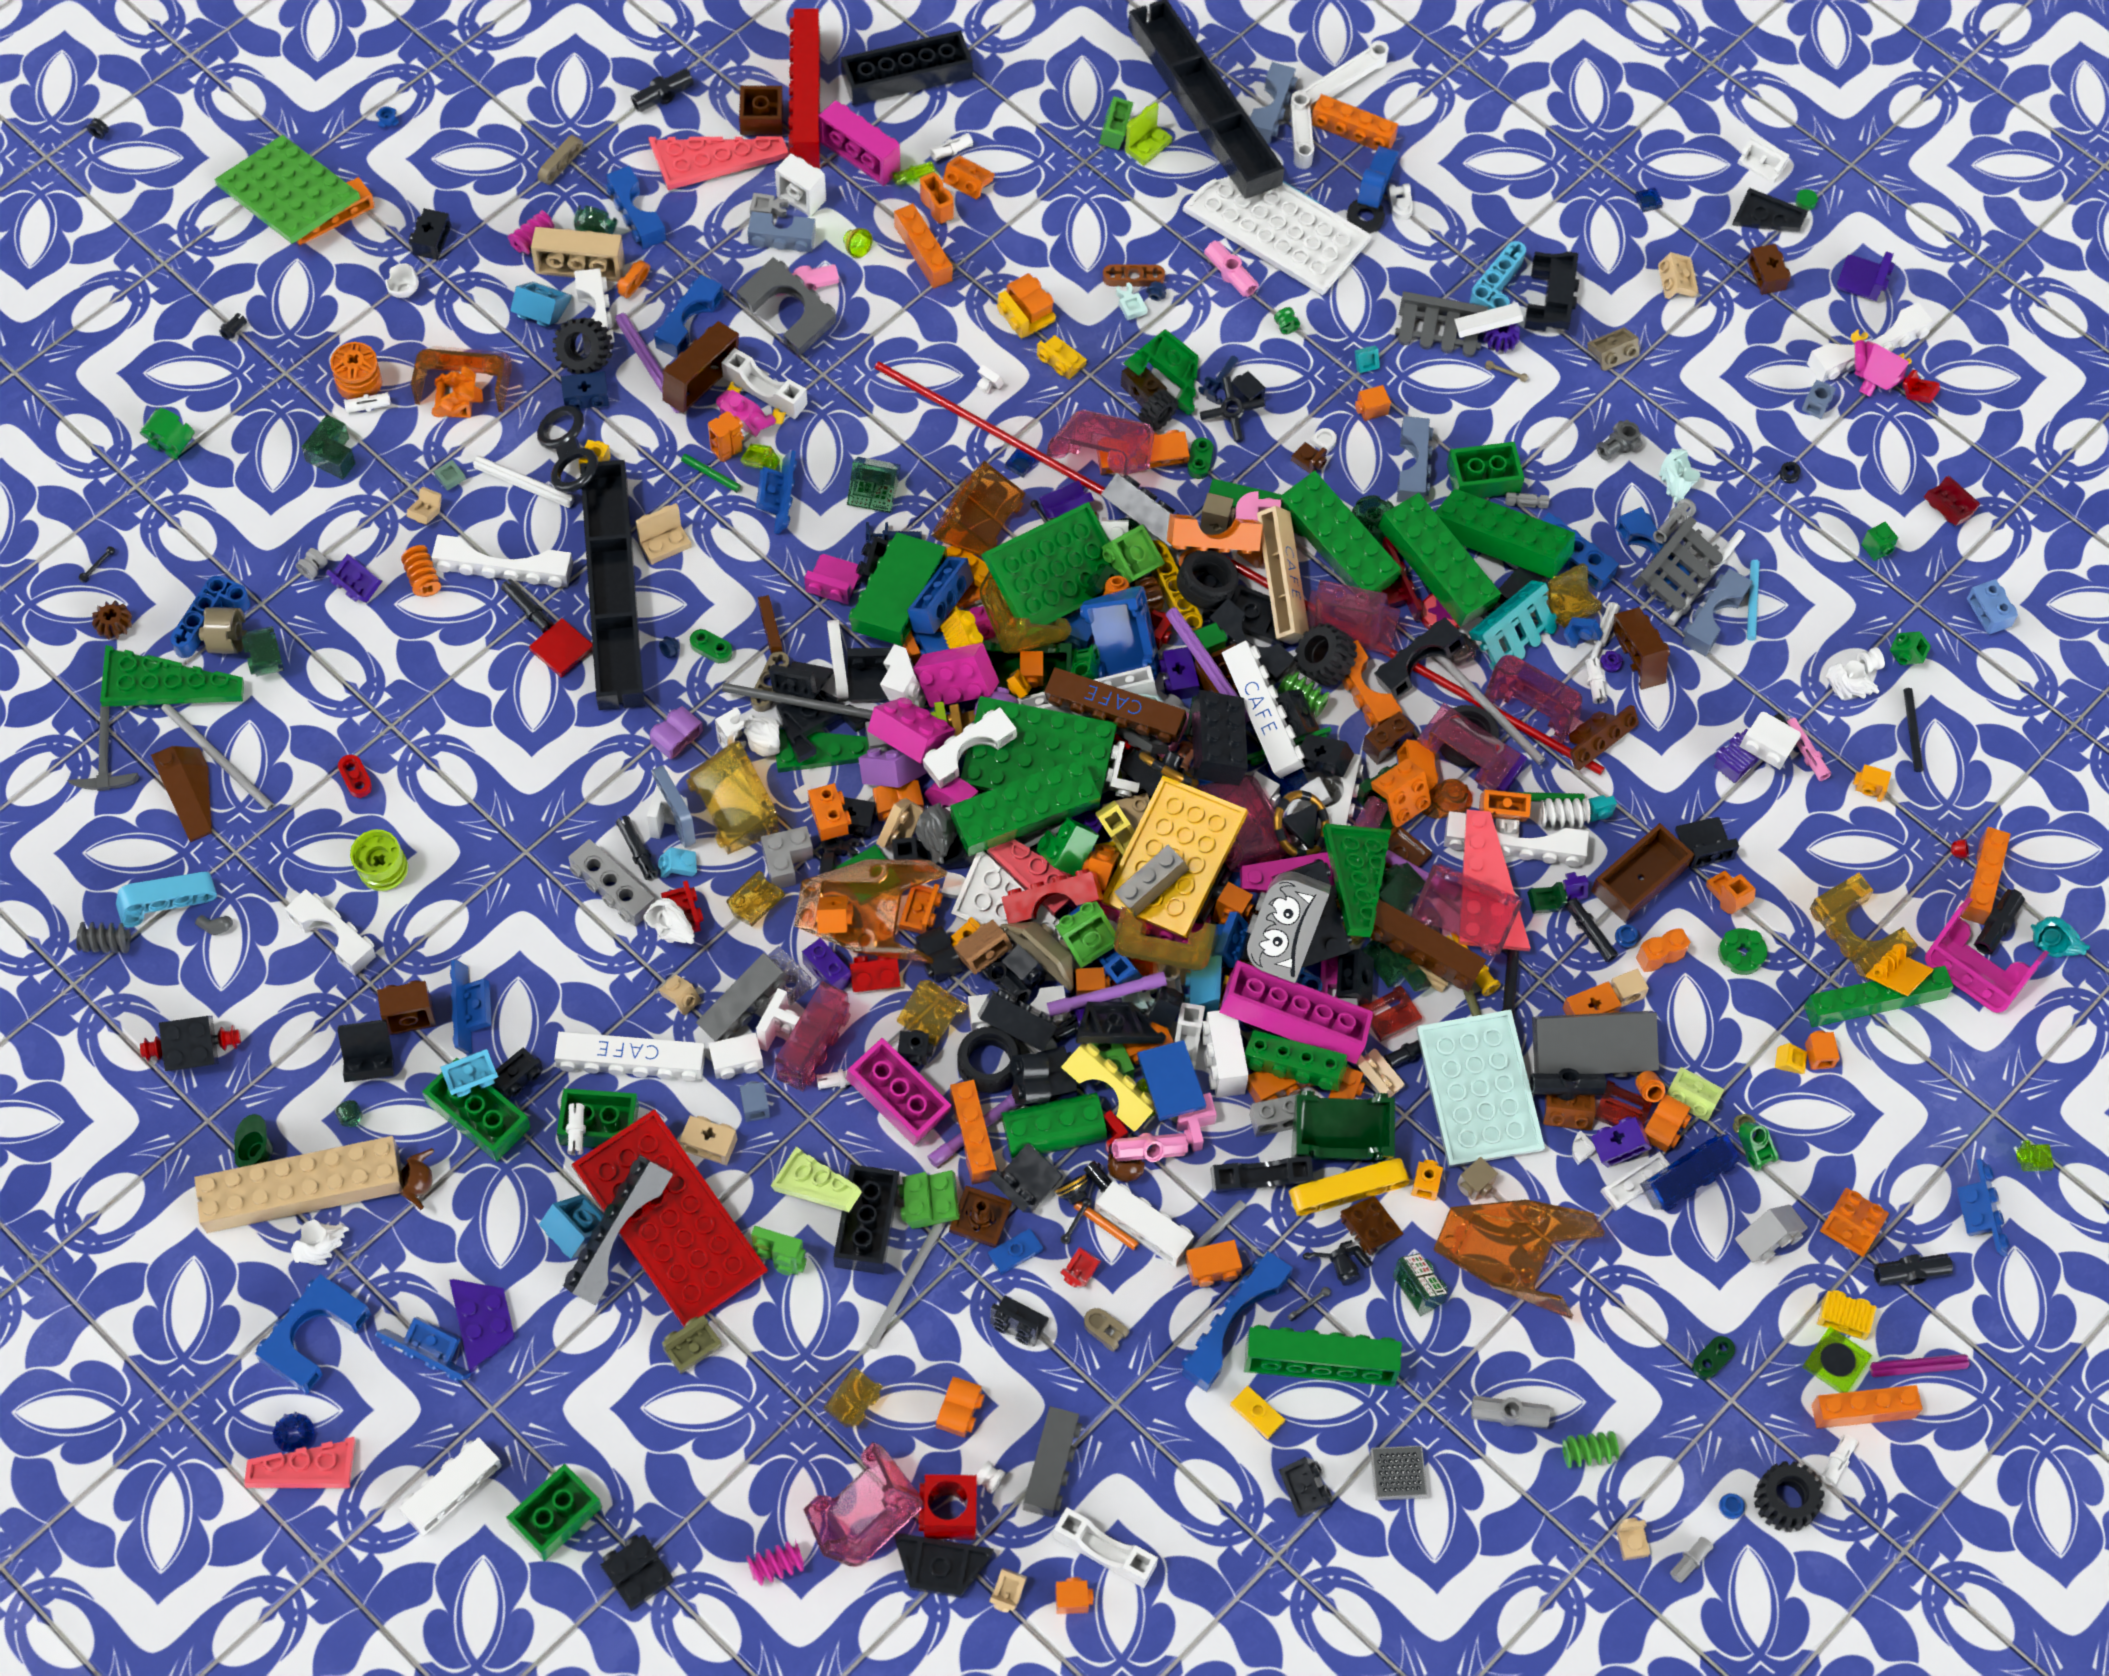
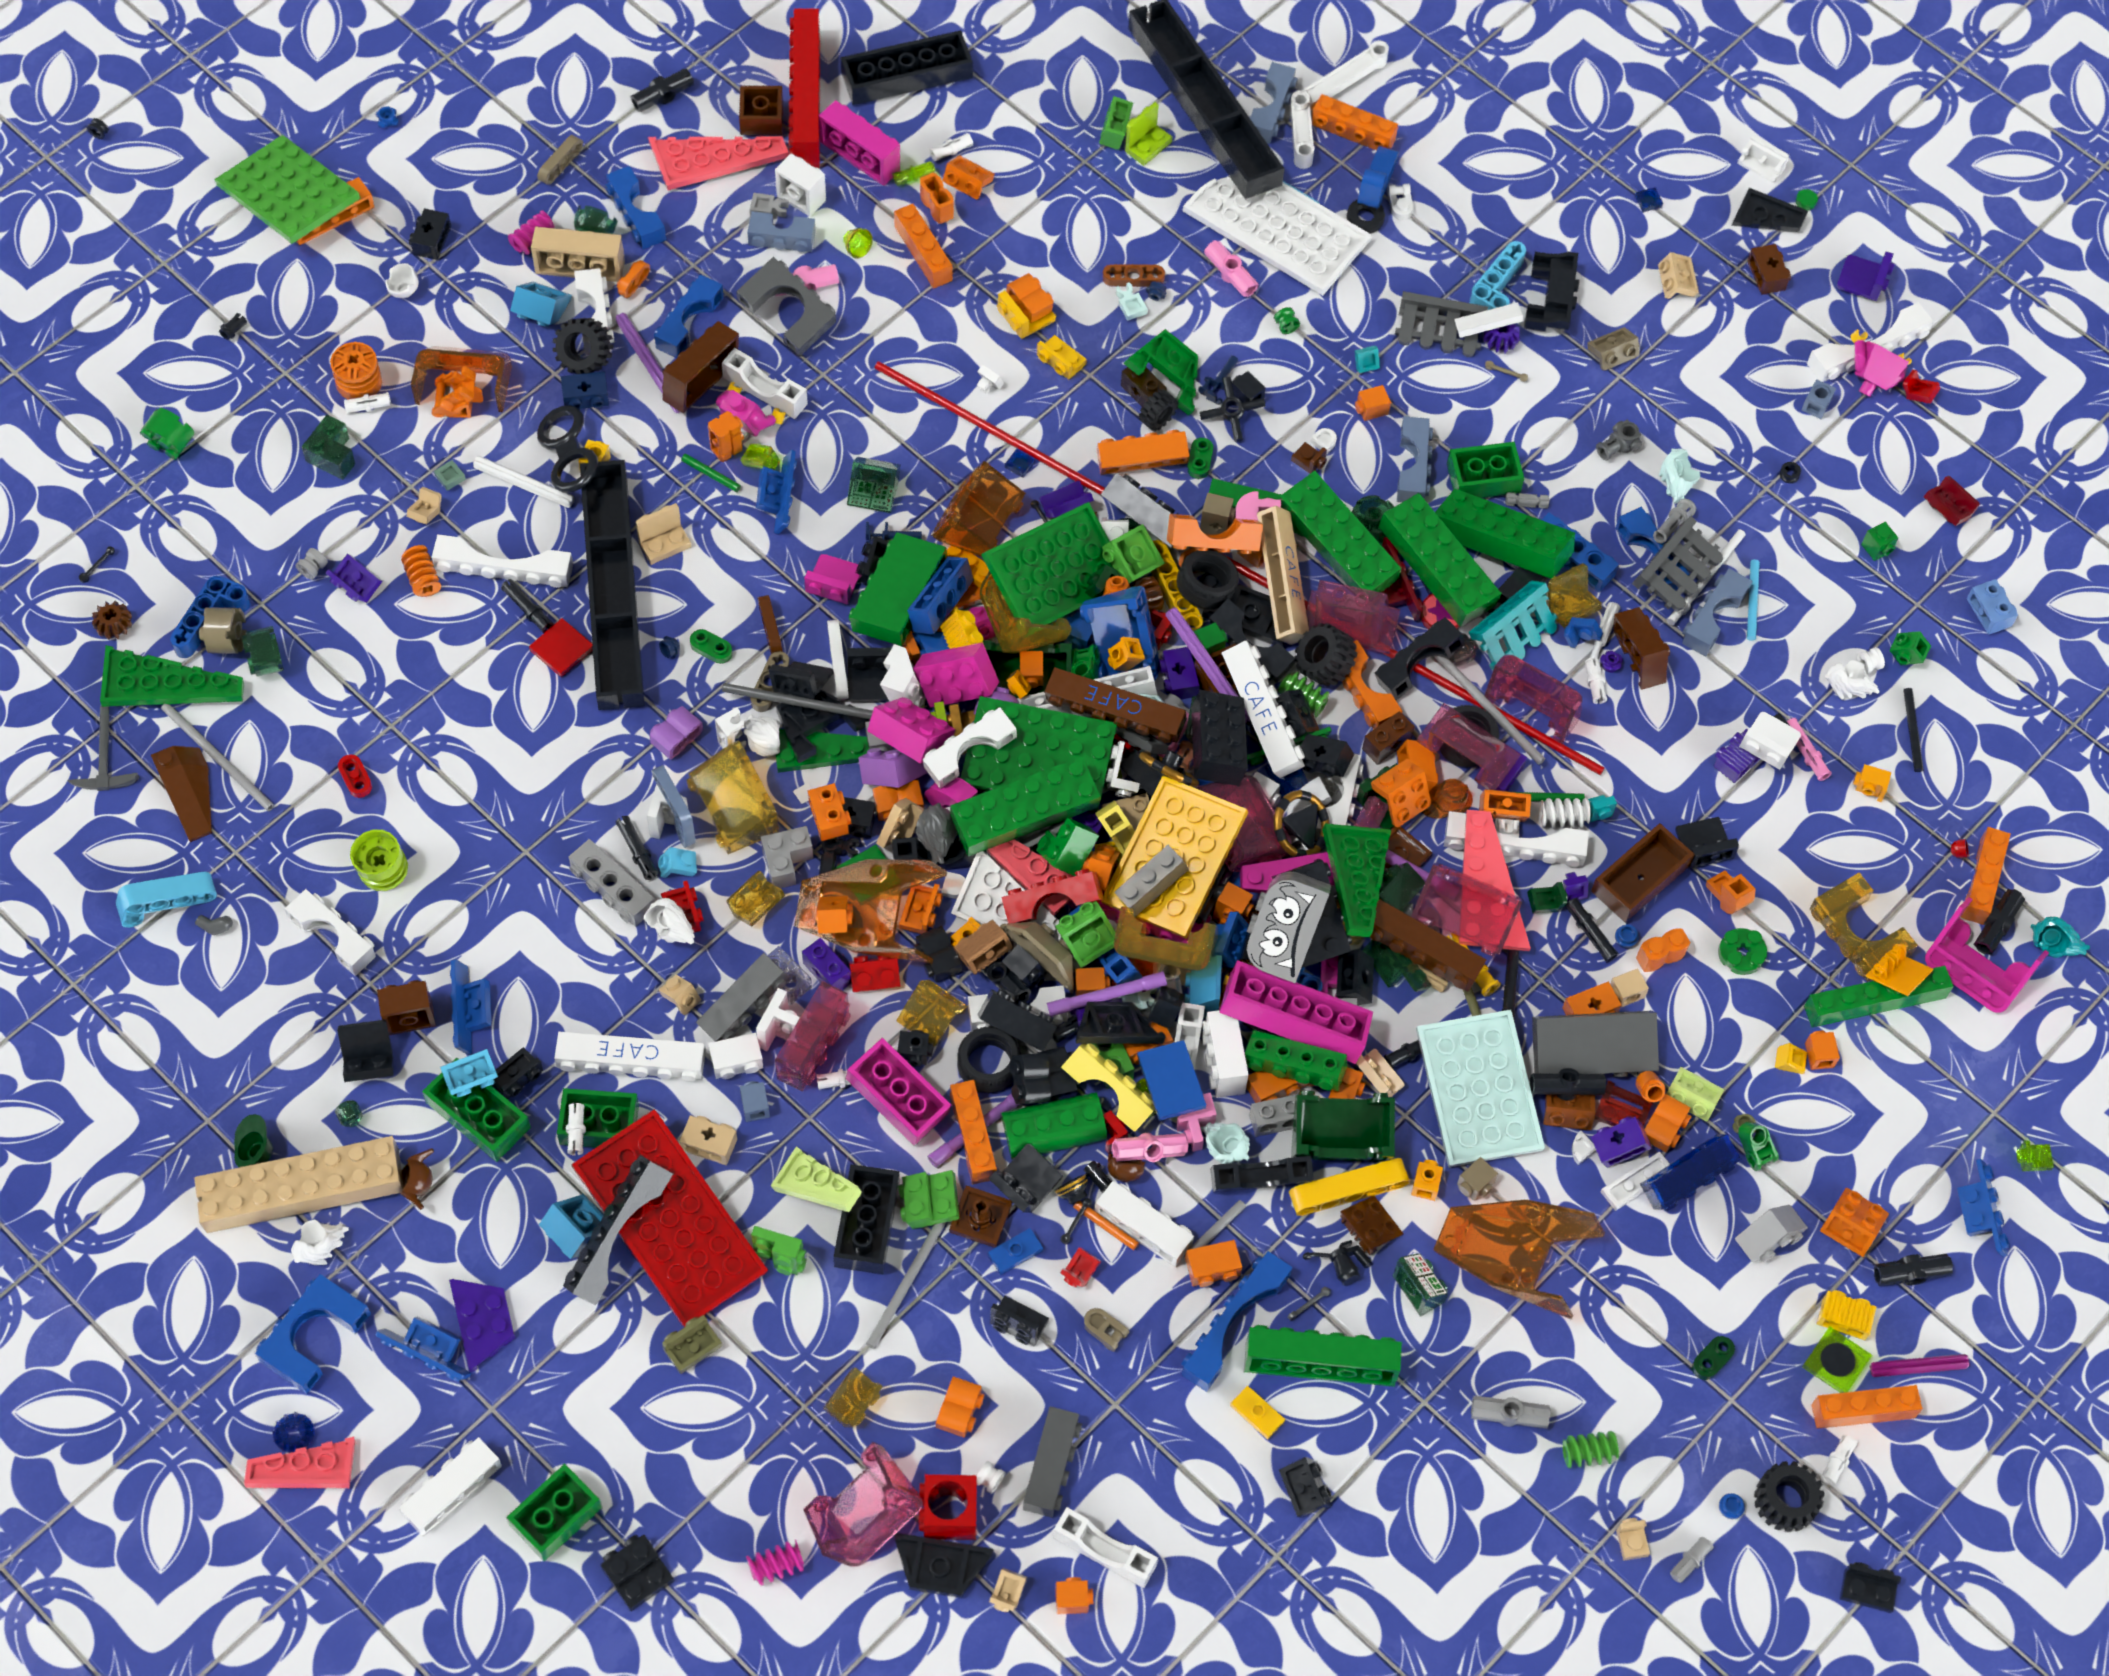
(103, 938): dark grey piece -> none
(189, 1043): black brick -> none
(1121, 656): none -> light orange brick
(1125, 440): clear pink windscreen -> none
(1226, 1142): none -> light aqua hair
(1395, 1018): clear red plate -> none
(1398, 1473): tile -> none
(1599, 734): reddish brown bracket -> none
(1869, 1587): none -> black bracket

